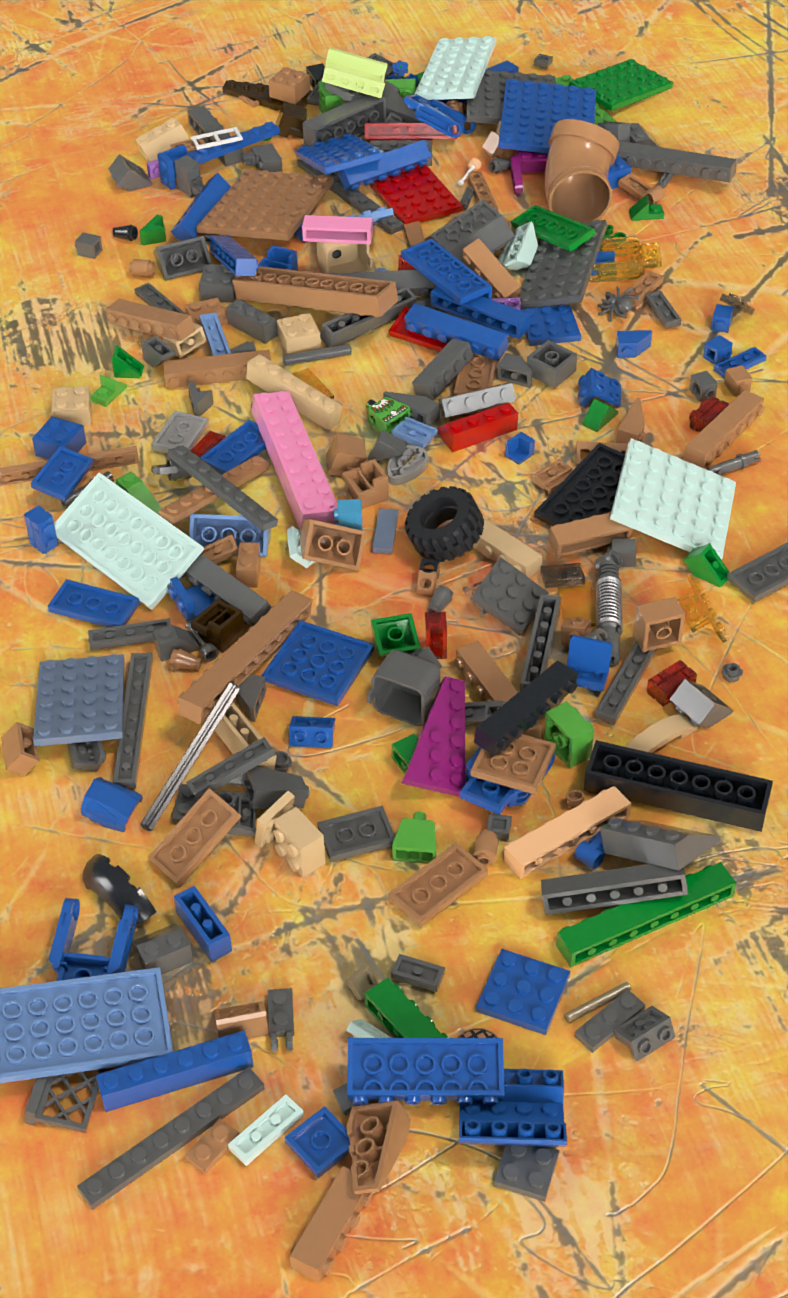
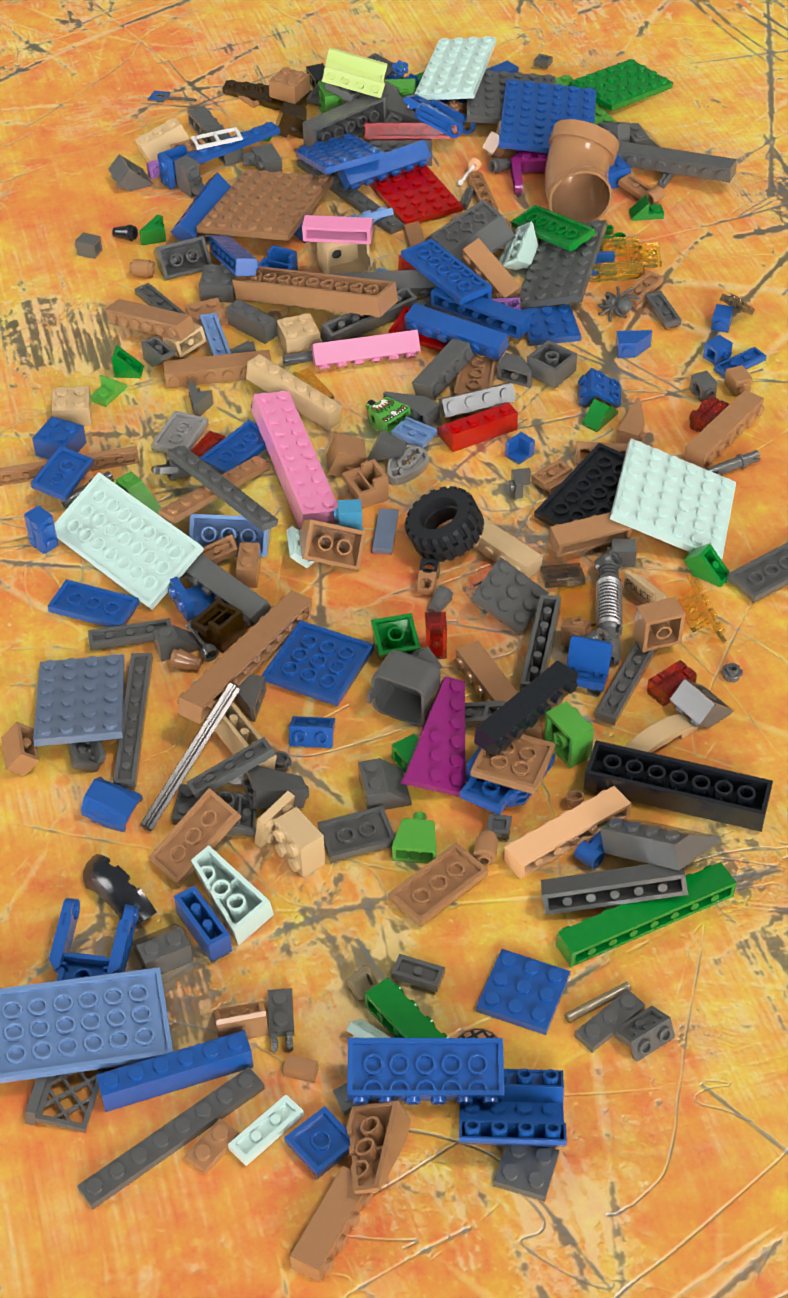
(161, 96): none -> dark grey piece
(234, 897): none -> light aqua wedge
(300, 1068): none -> medium nougat piece
(366, 348): none -> bright pink brick
(382, 784): none -> dark grey slope
(519, 478): none -> dark grey bracket
(641, 588): none -> tan panel

